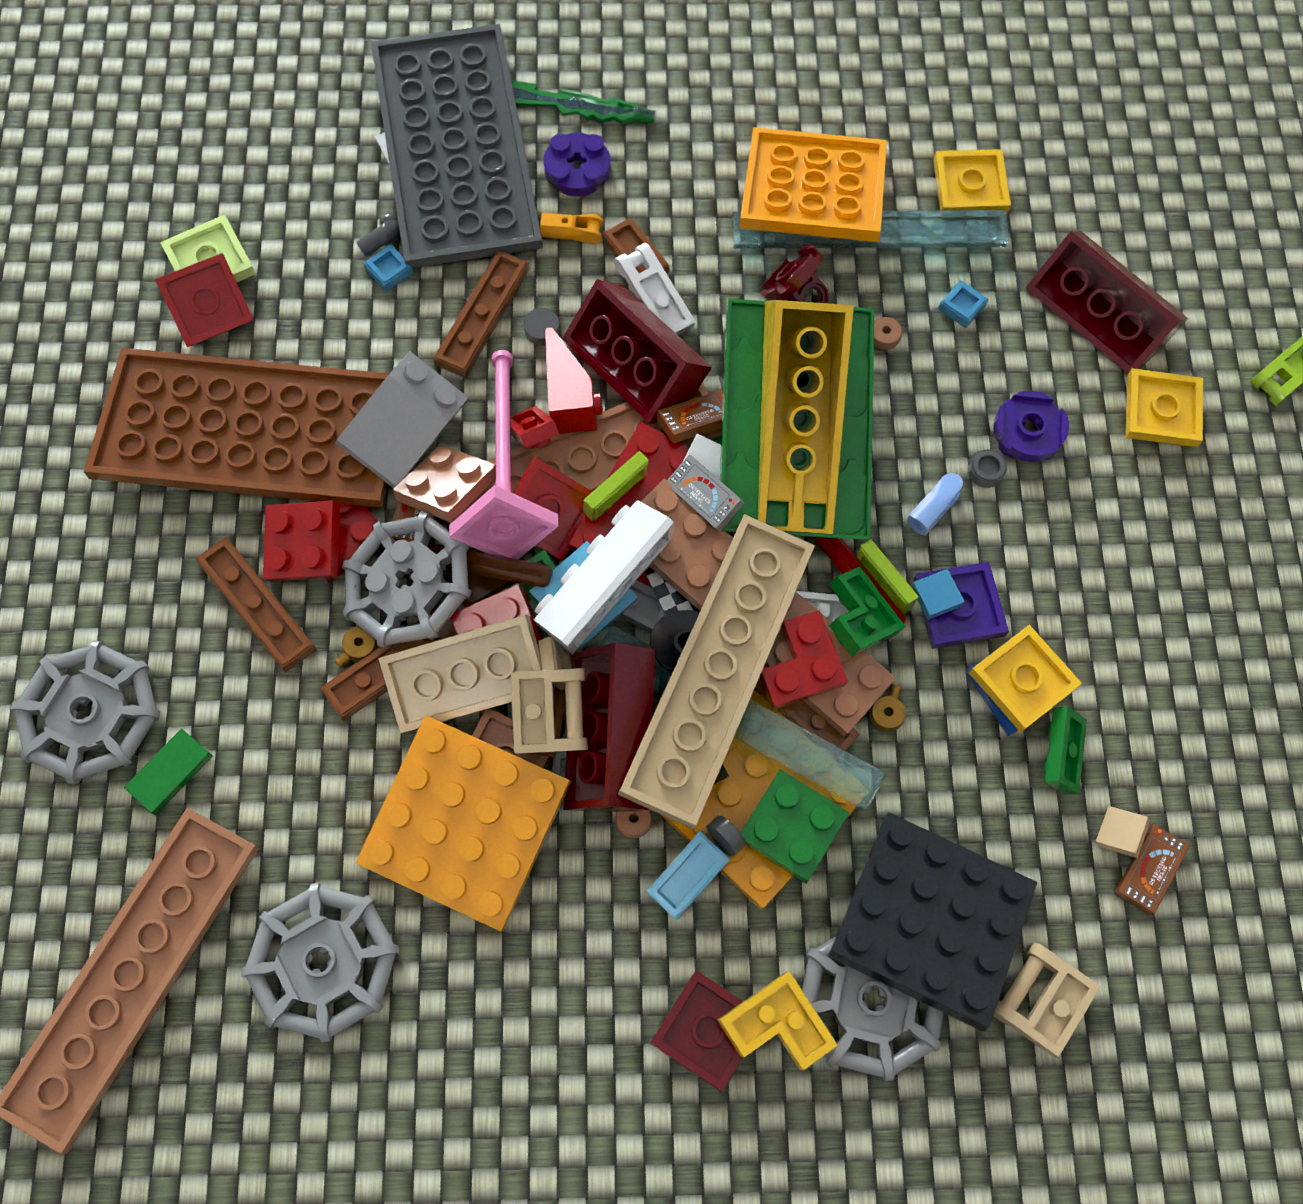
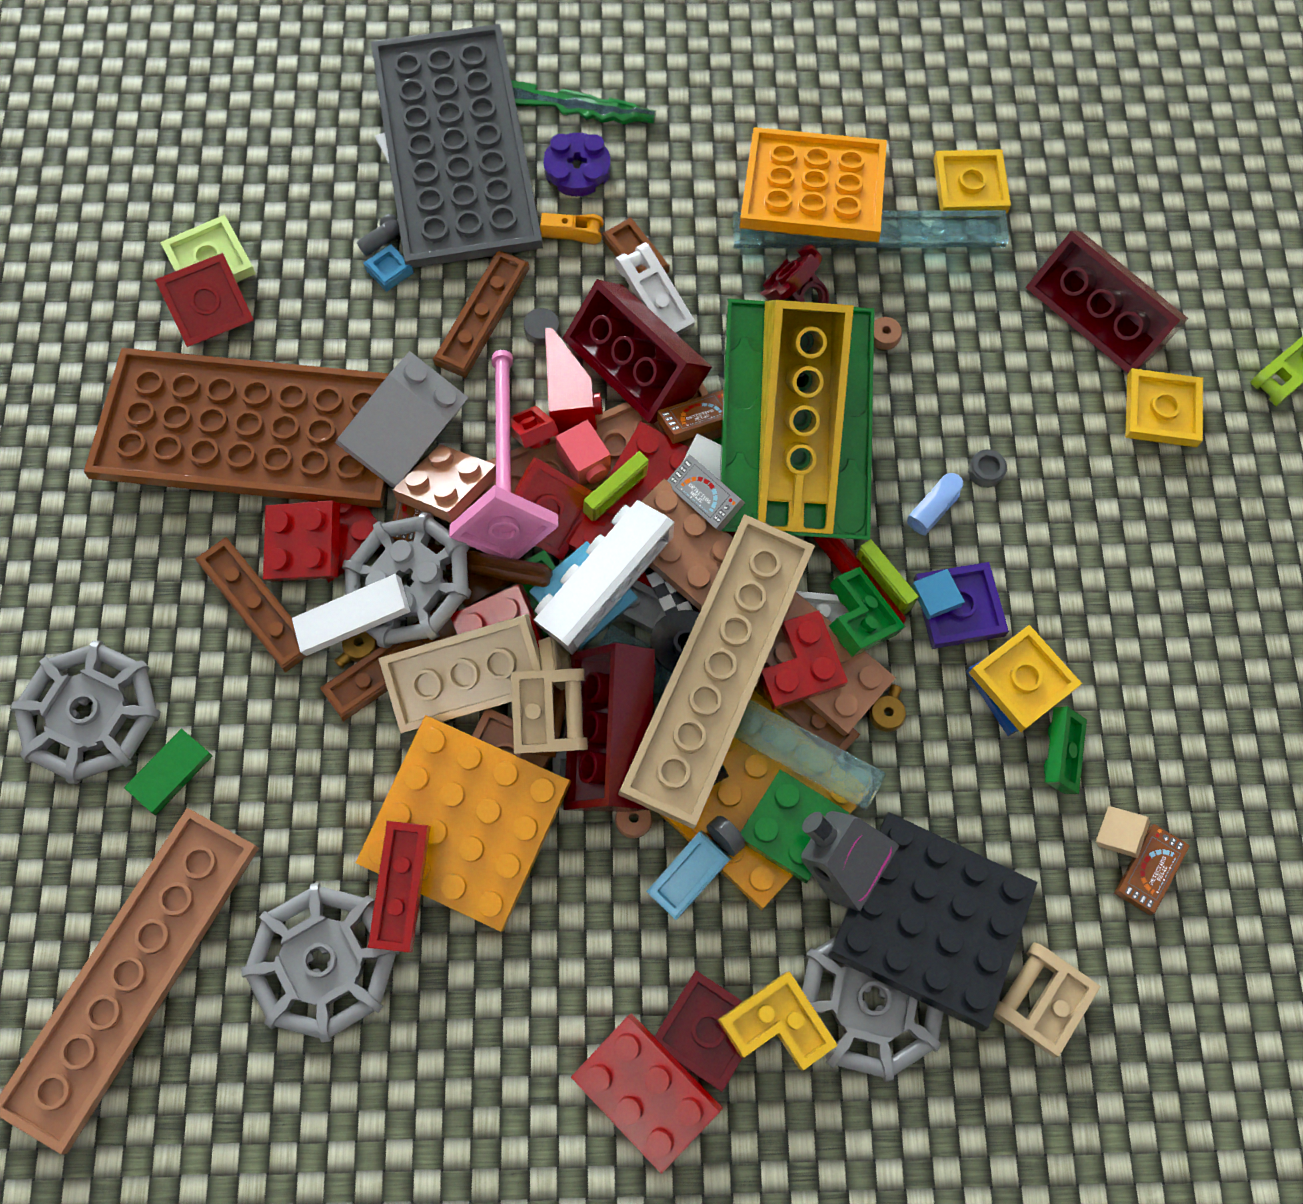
(350, 614): none -> white tile
(399, 886): none -> red plate
(583, 453): none -> coral brick
(646, 1093): none -> red plate
(845, 856): none -> dark grey torso
(963, 304): dark azure tile -> none
(1026, 445): dark purple plate -> none

